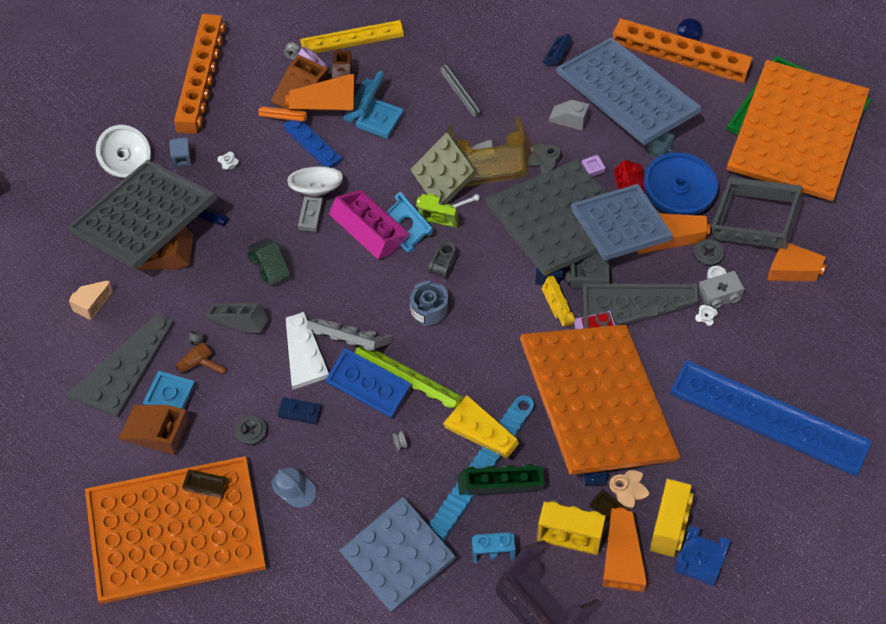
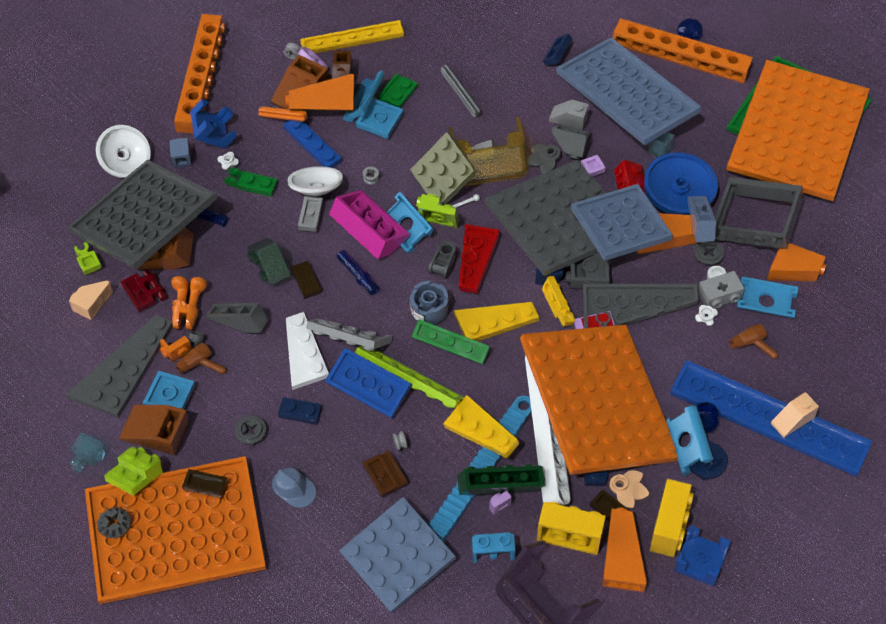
(86, 450): none -> clear light blue brick
(87, 259): none -> lime plate
(114, 530): none -> dark grey gear
(134, 470): none -> lime plate
(138, 293): none -> dark red plate
(175, 350): none -> orange bracket
(180, 308): none -> orange piece
(211, 127): none -> blue panel
(251, 182): none -> green hinge
(306, 279): none -> dark brown tile
(362, 277): none -> clear blue pin
(371, 180): none -> light grey bush
(384, 473): none -> reddish brown plate
(398, 91): none -> green plate
(451, 342): none -> green plate
(476, 255): none -> red wing
(493, 320): none -> yellow wing
(500, 502): none -> lavender plate
(548, 449): none -> white beam
(572, 140): none -> dark grey slope
(698, 447): none -> dark azure piece
(702, 219): none -> sand blue slope
(709, 416): none -> clear blue hair
(713, 468): none -> dark blue plate
(753, 335): none -> dark orange piece
(781, 294): none -> dark azure piece
(795, 415): none -> light nougat slope

